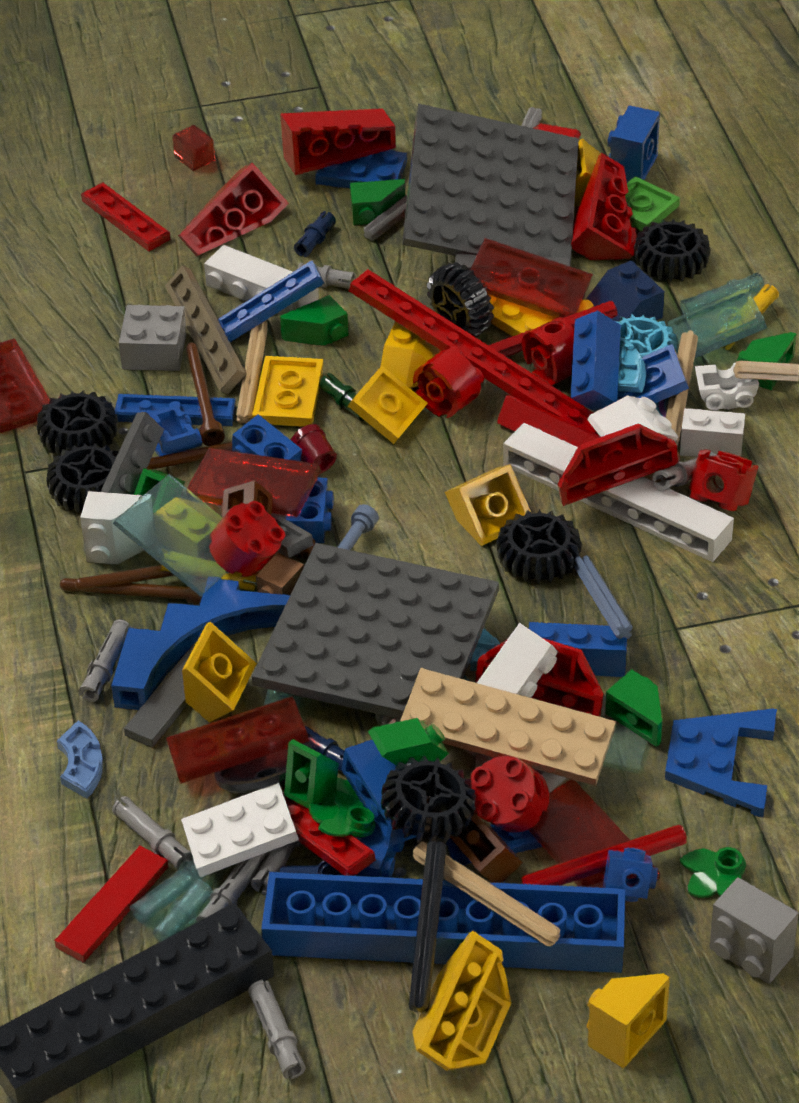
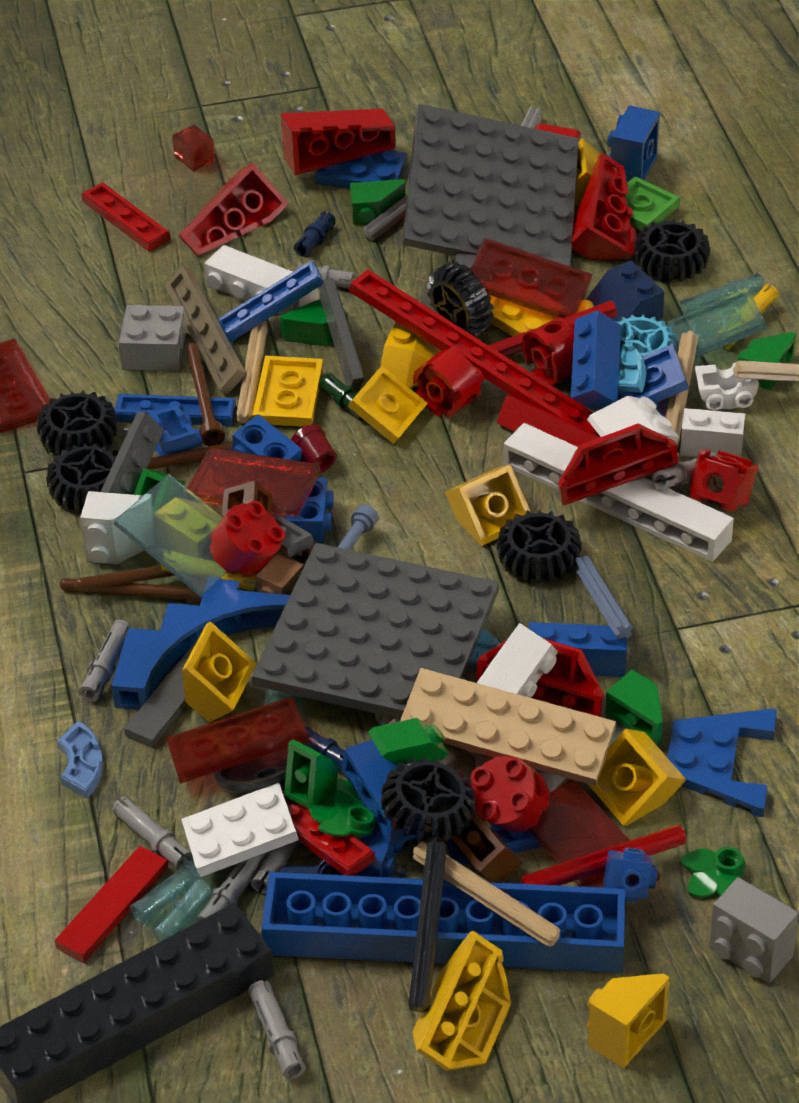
(341, 334): none -> dark grey tile
(636, 777): none -> yellow slope

